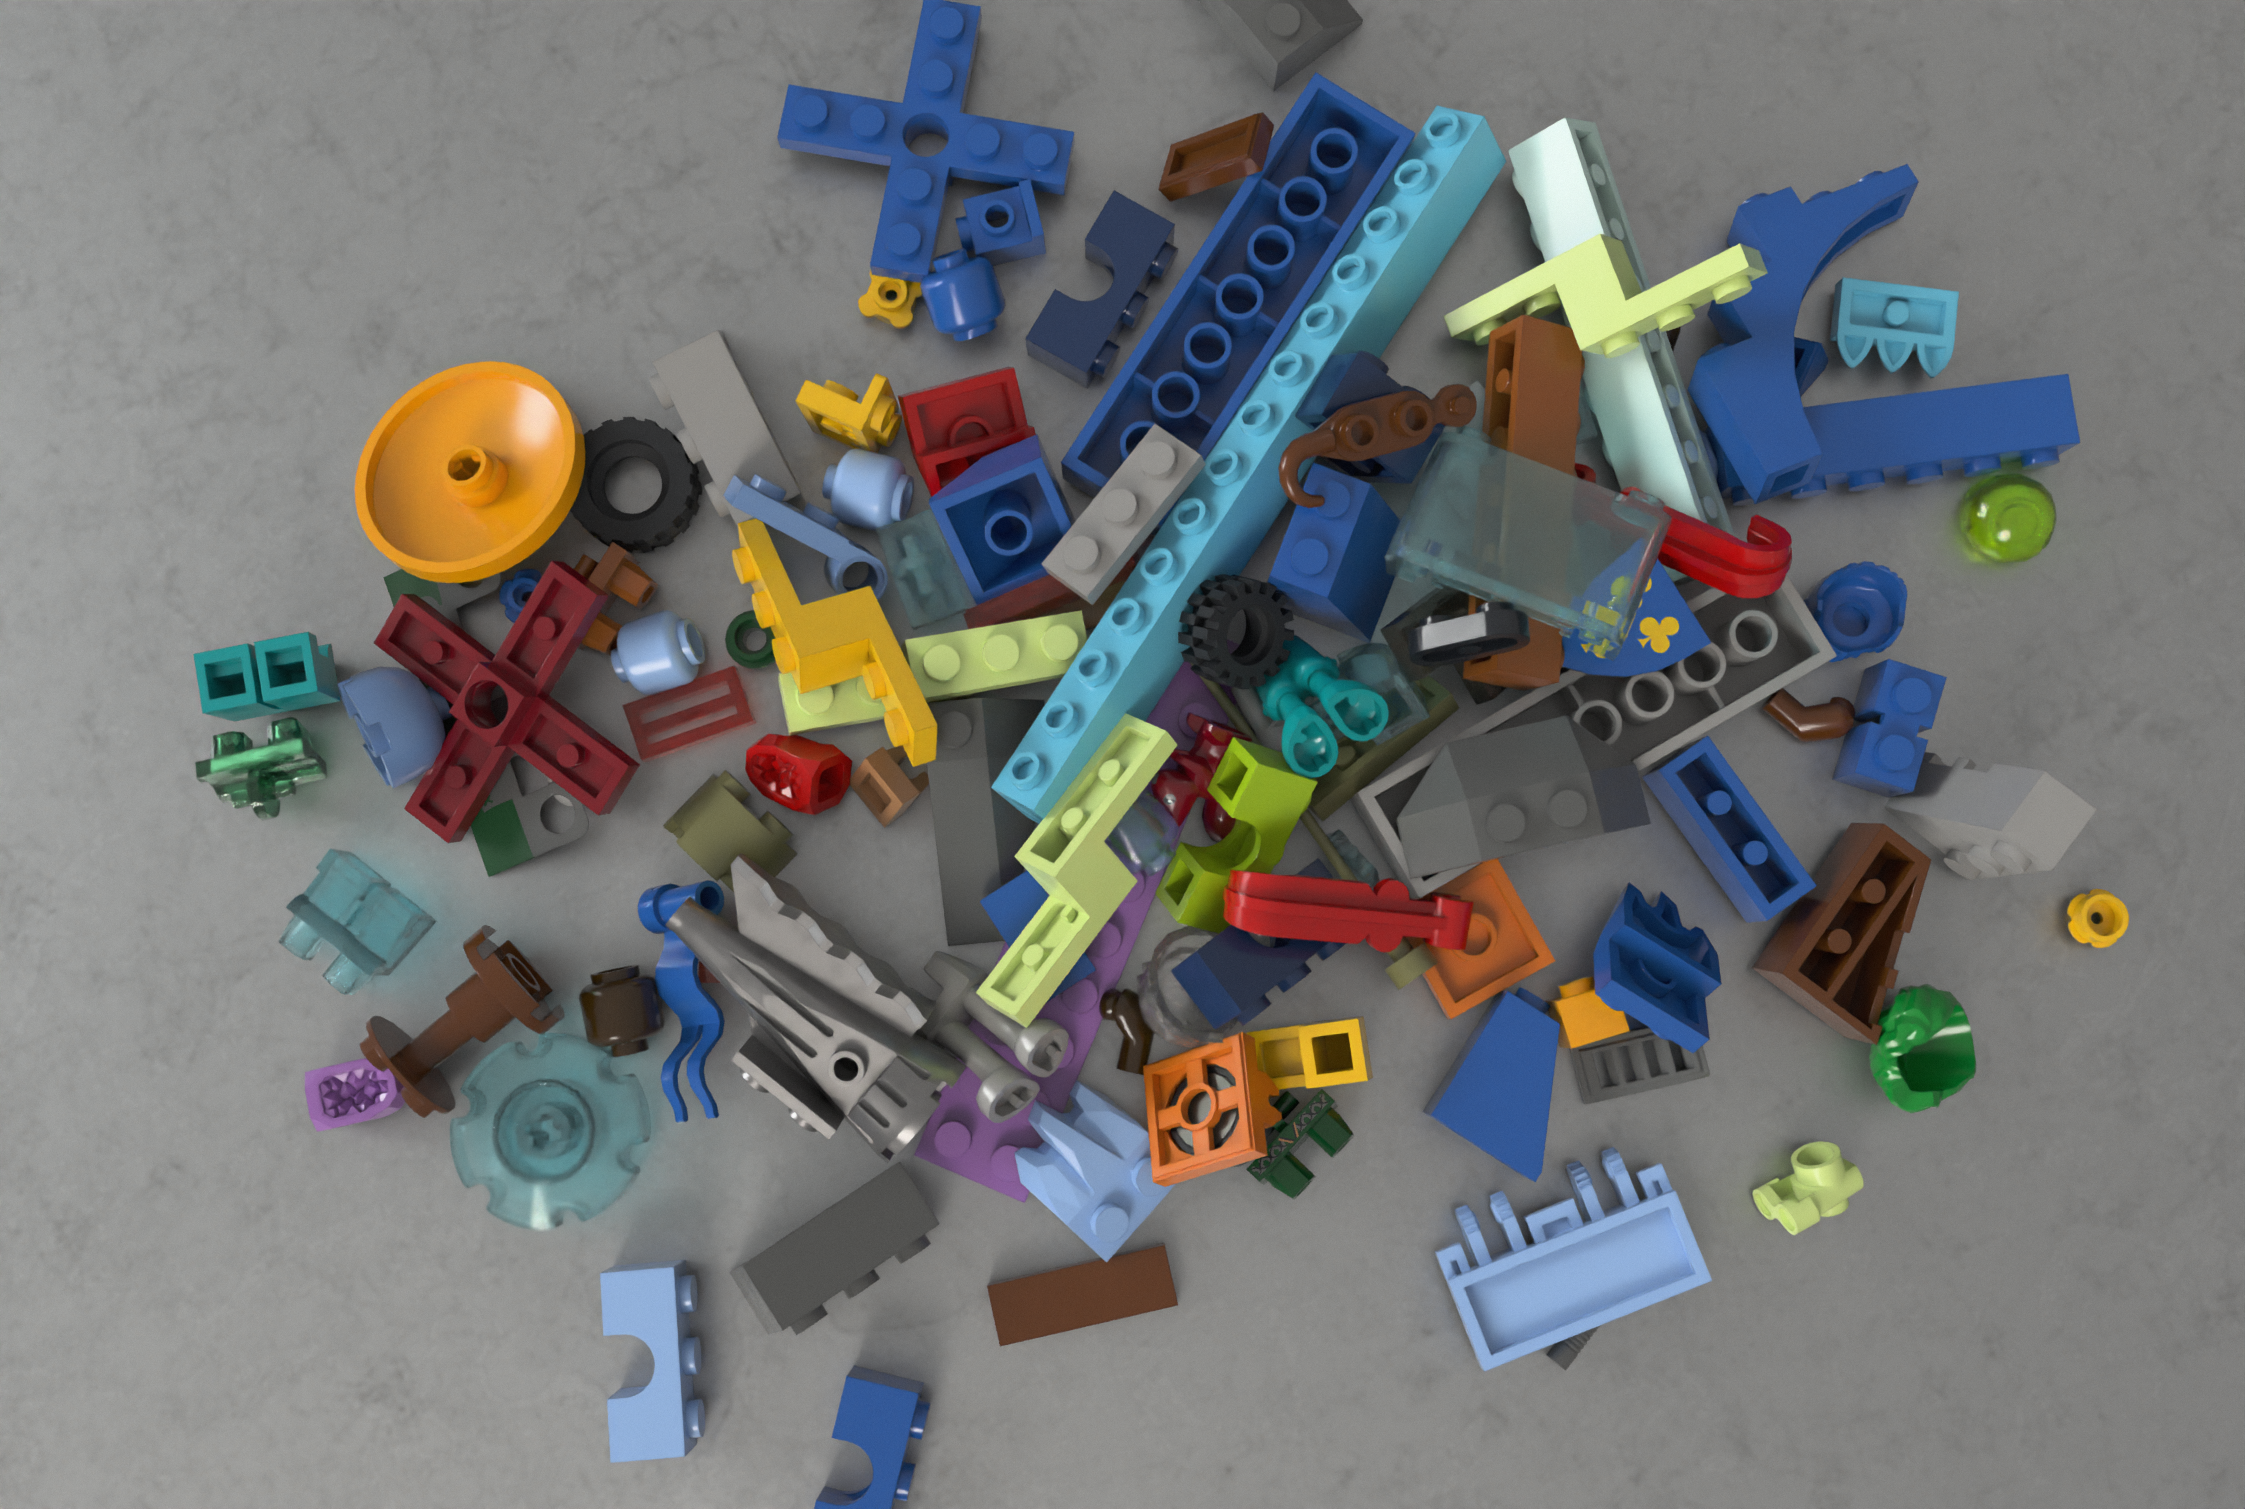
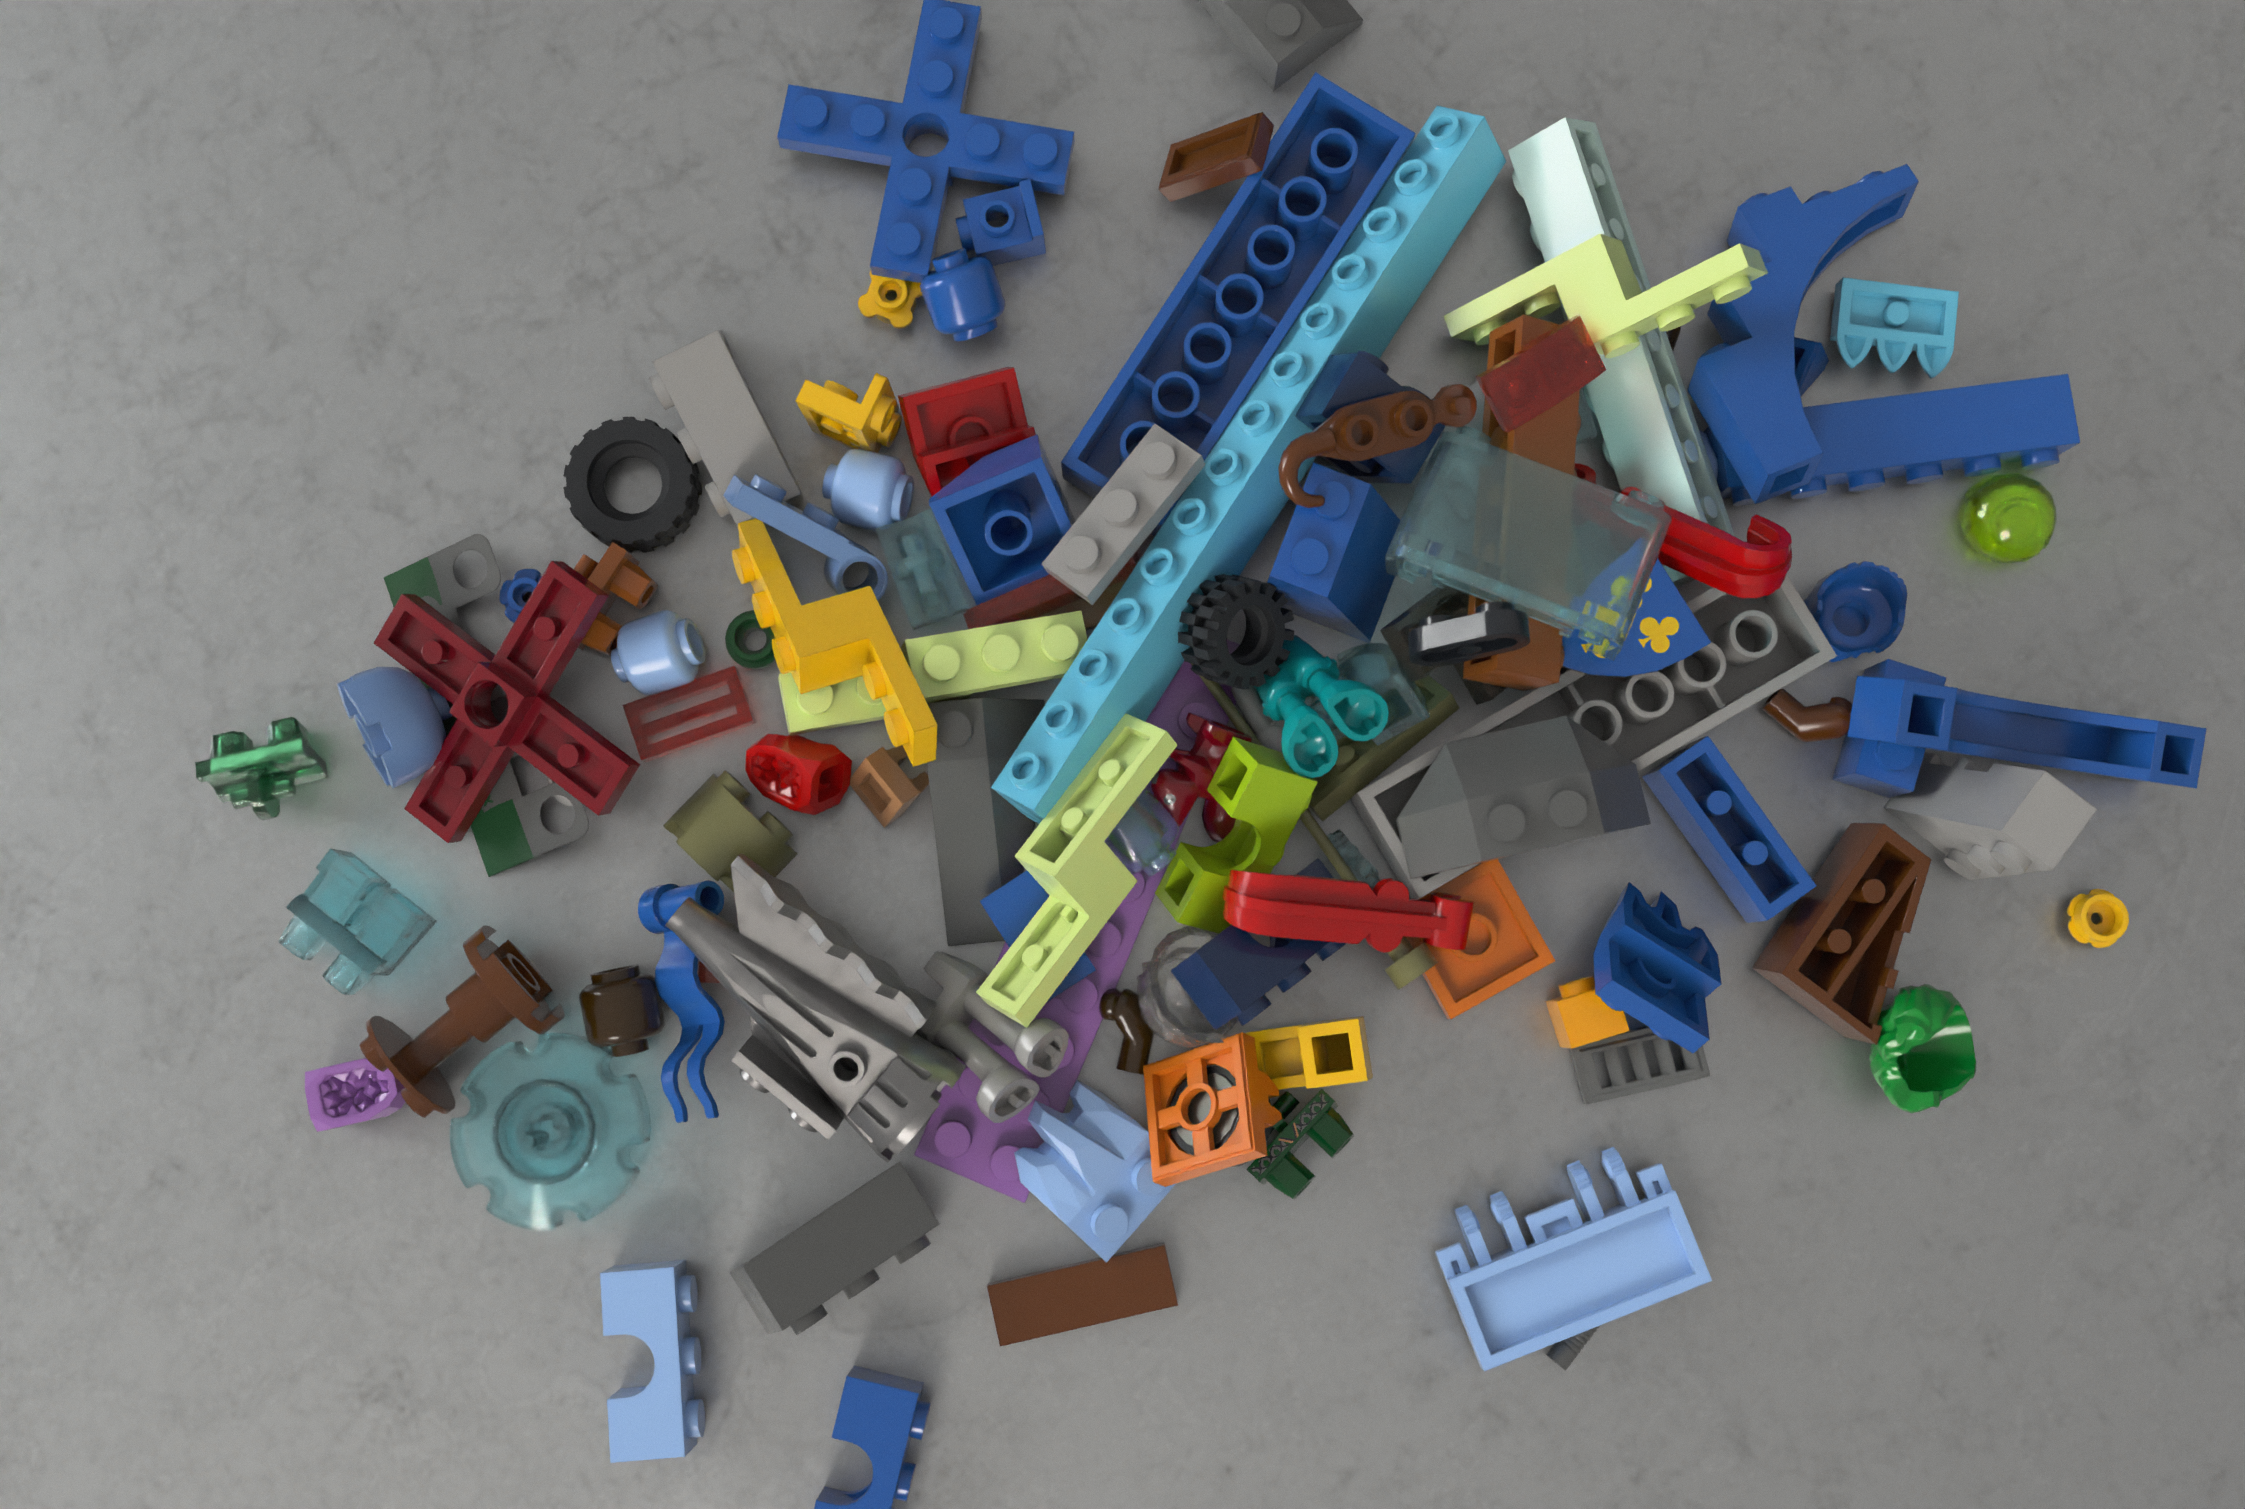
(266, 677): teal hips -> none
(470, 472): light orange dish -> none
(1081, 335): dark blue arch -> none
(1503, 1082): blue slope -> none
(1541, 374): none -> clear red slope
(1815, 1189): yellowish green plate -> none
(2025, 732): none -> blue arch

